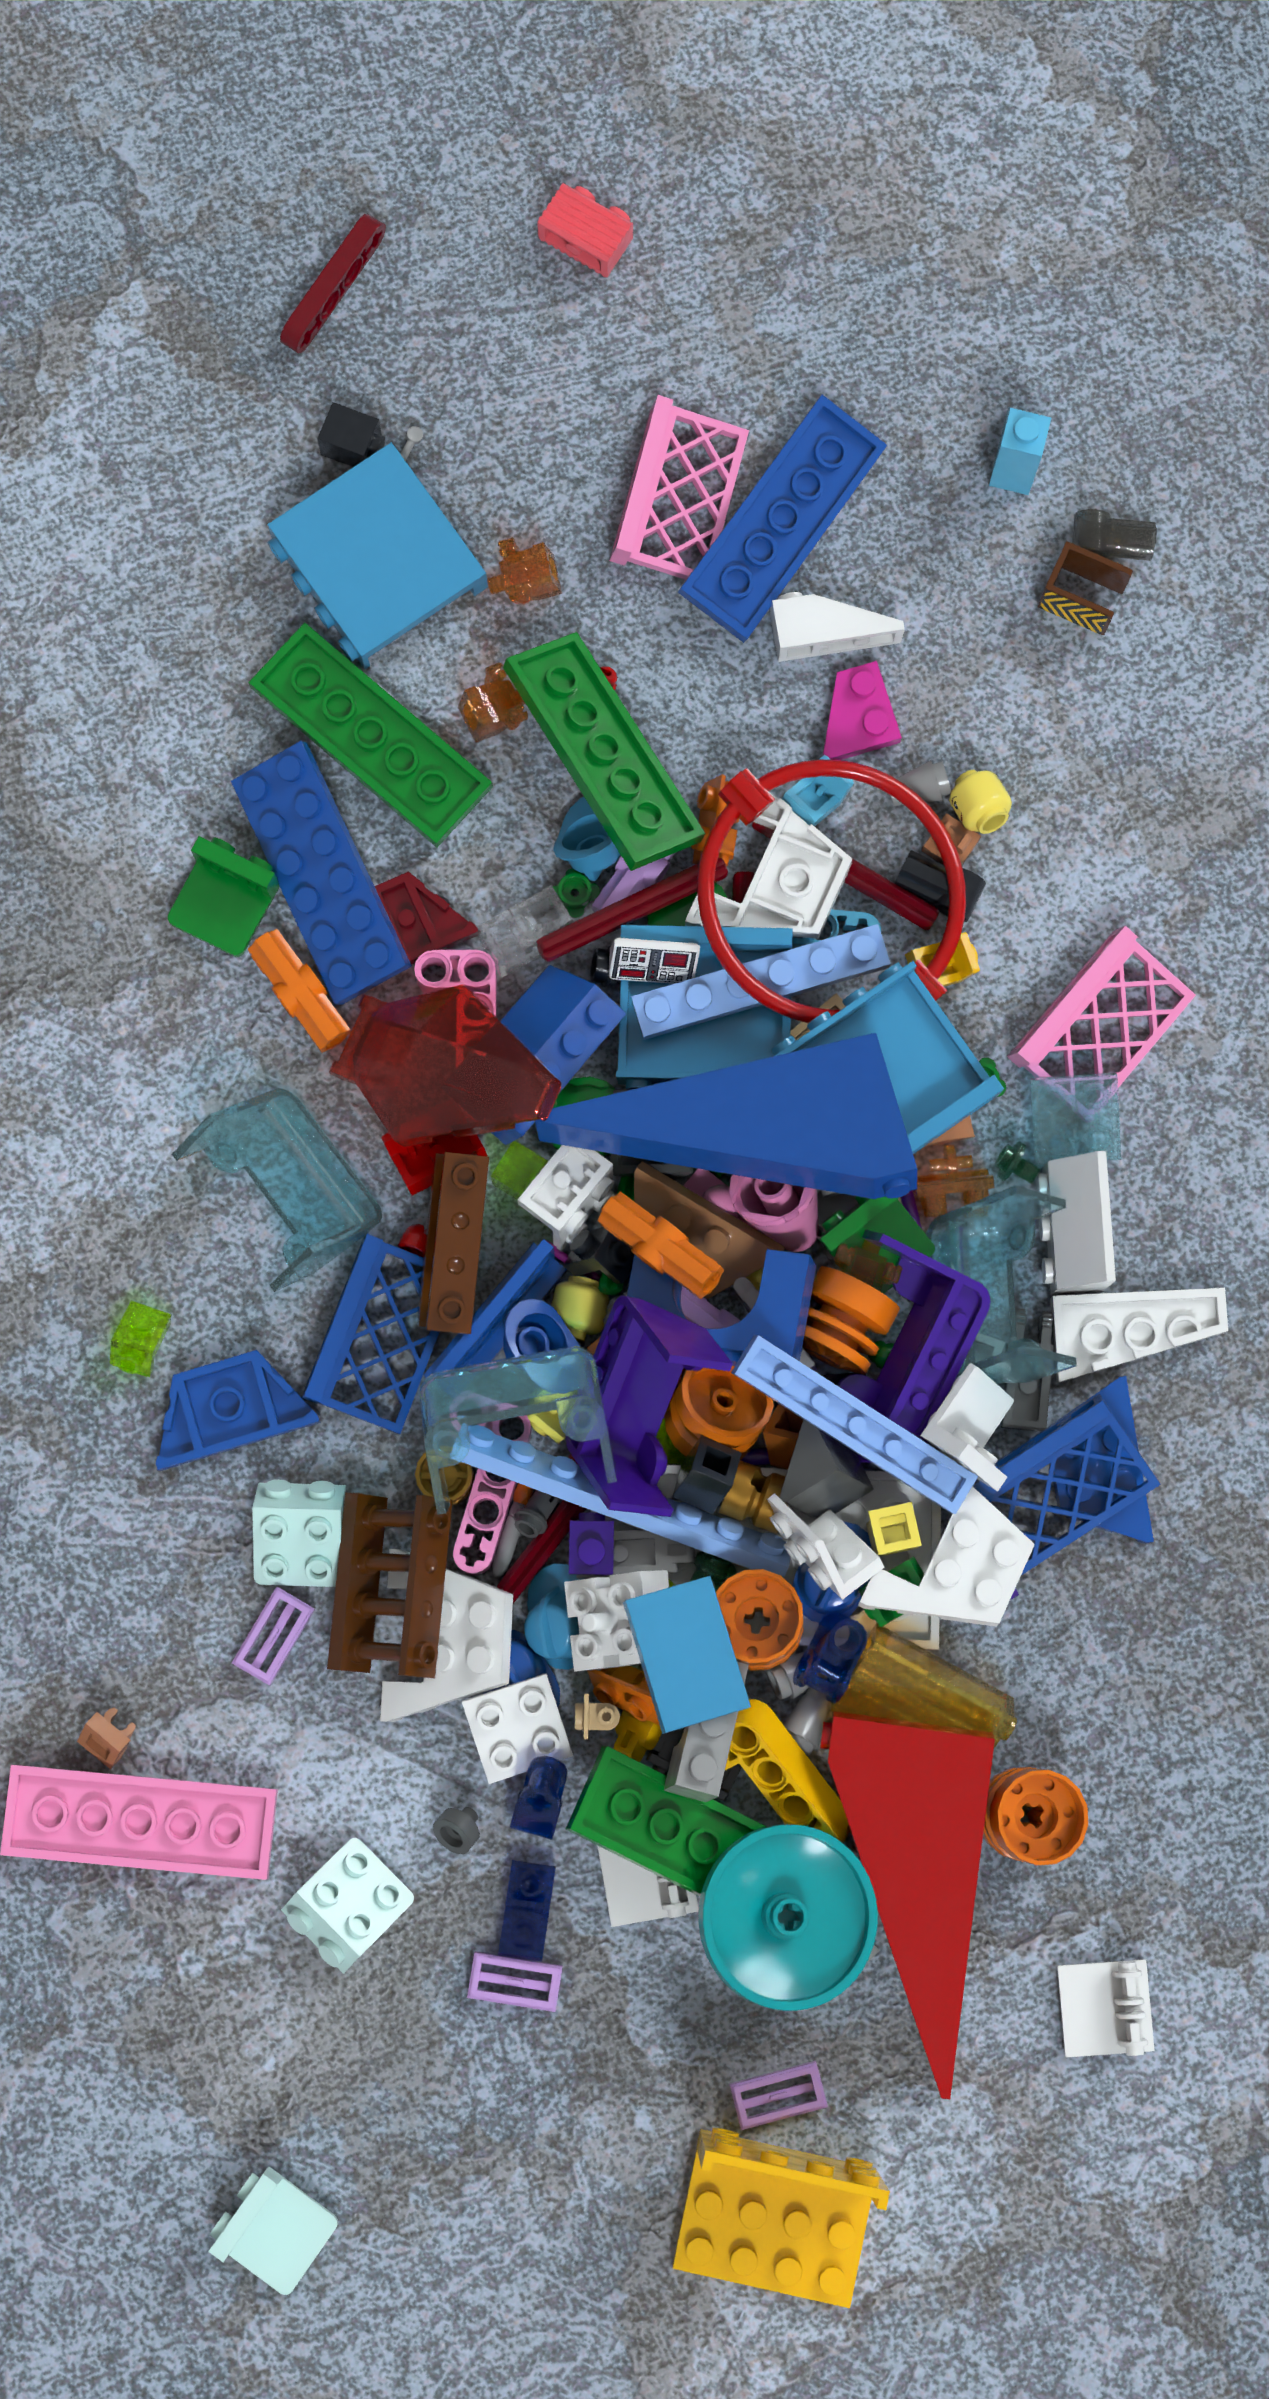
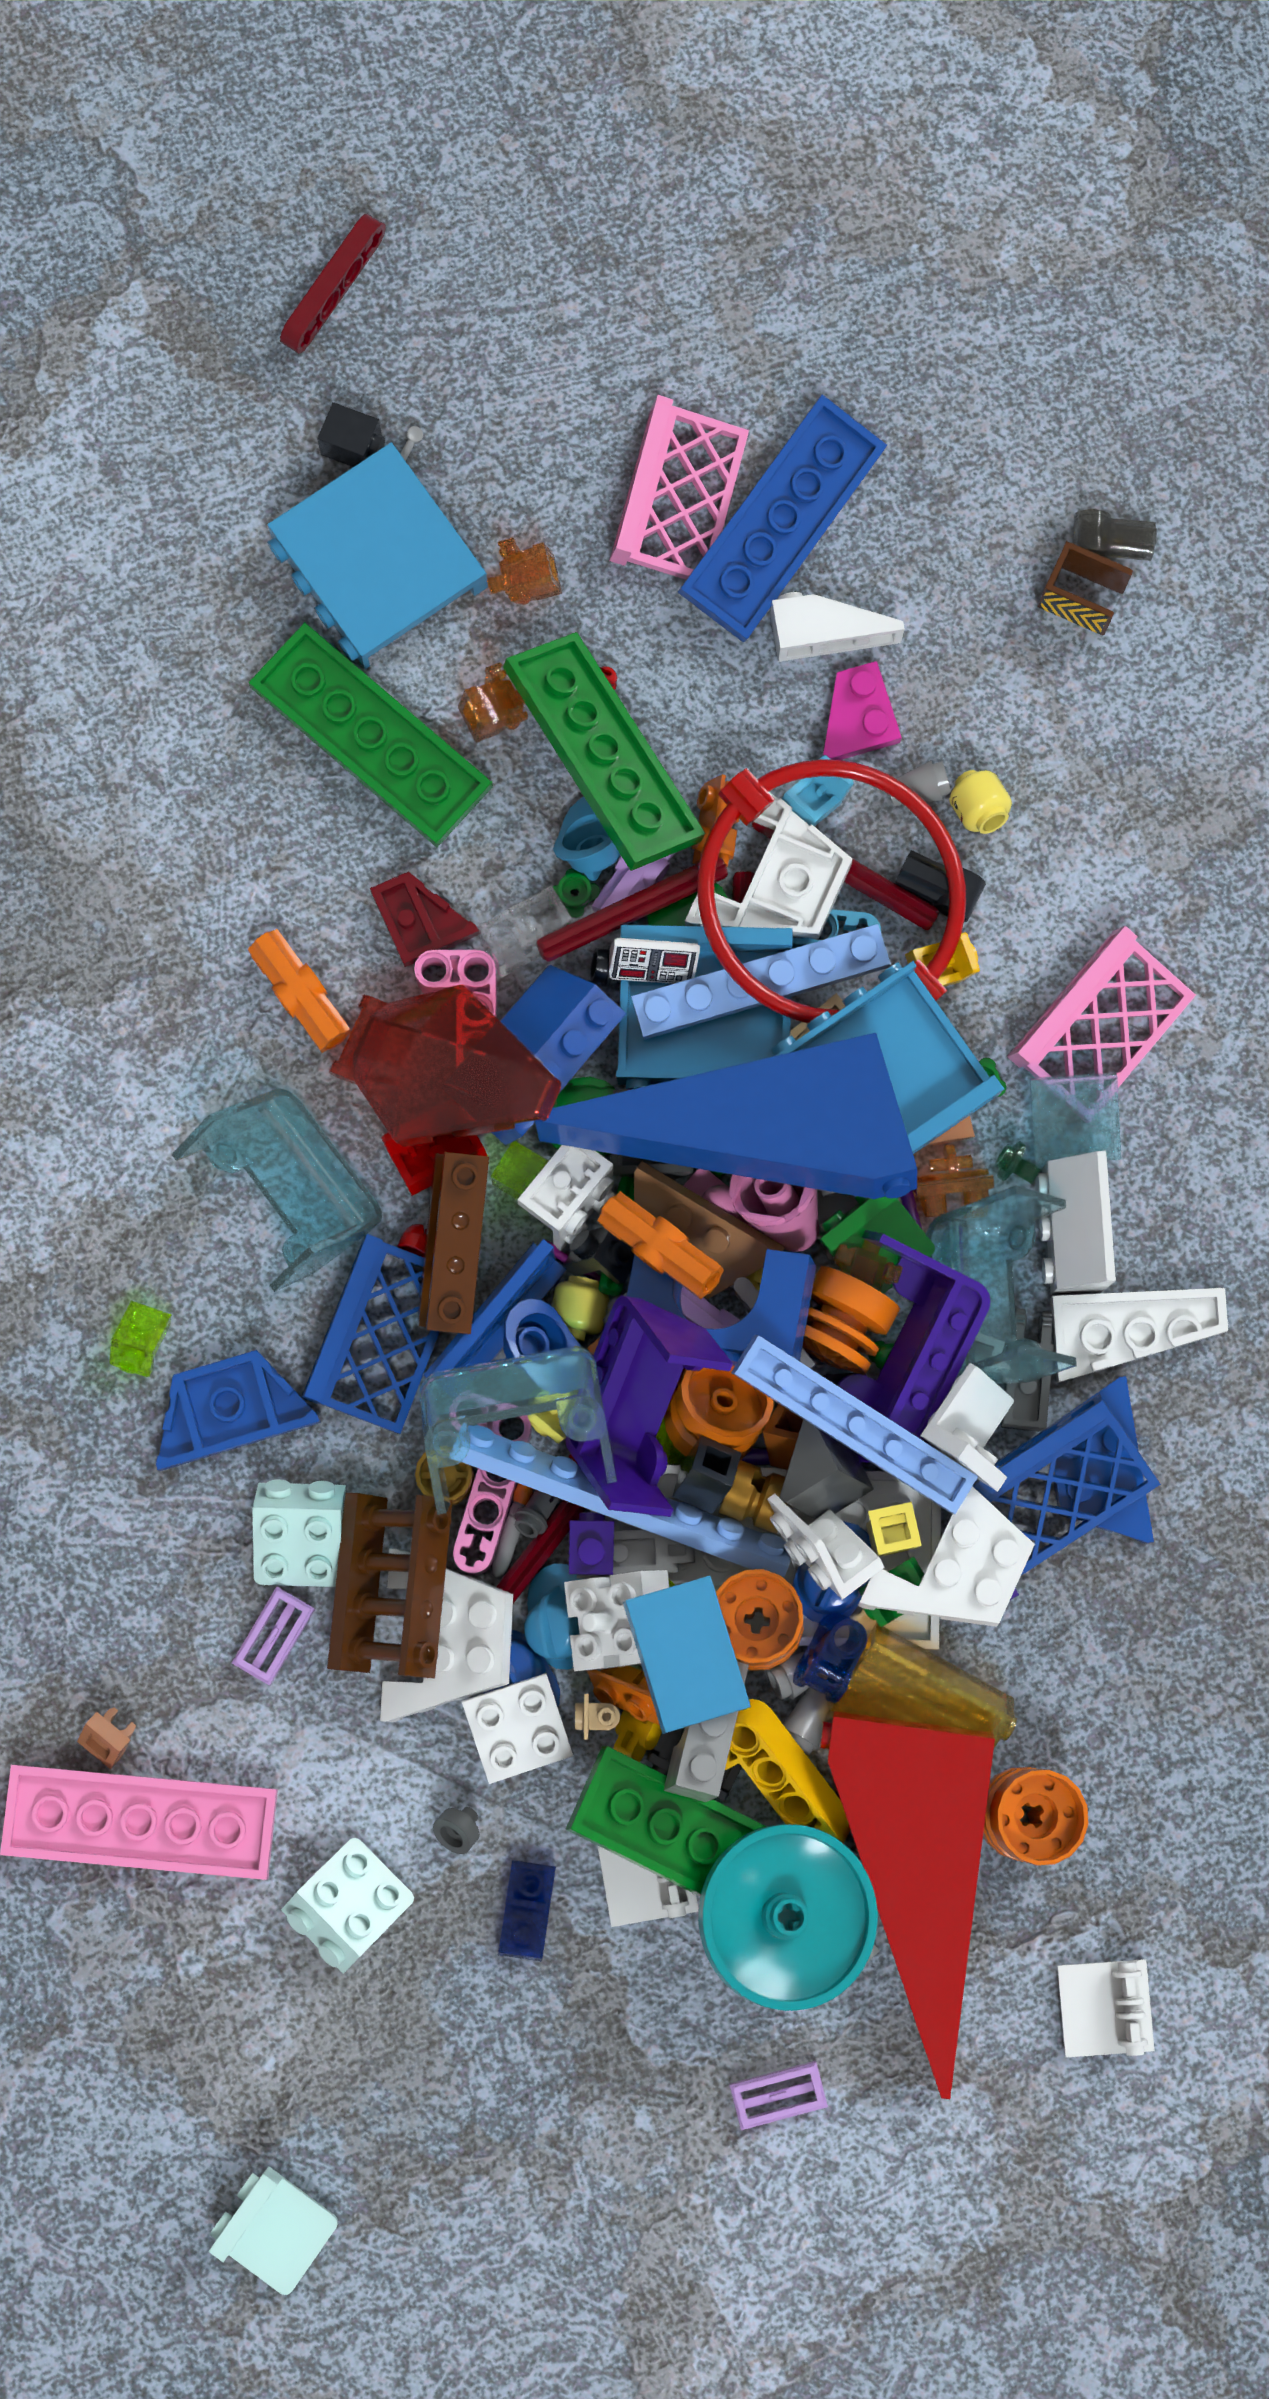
(224, 896): green bracket -> none
(321, 873): blue plate -> none
(510, 1999): lavender tile -> none
(541, 1797): clear blue piece -> none
(585, 229): coral brick -> none
(712, 1566): clear green plate -> none
(776, 2217): yellow bracket -> none
(963, 839): nougat tile -> none
(1019, 450): medium azure slope -> none

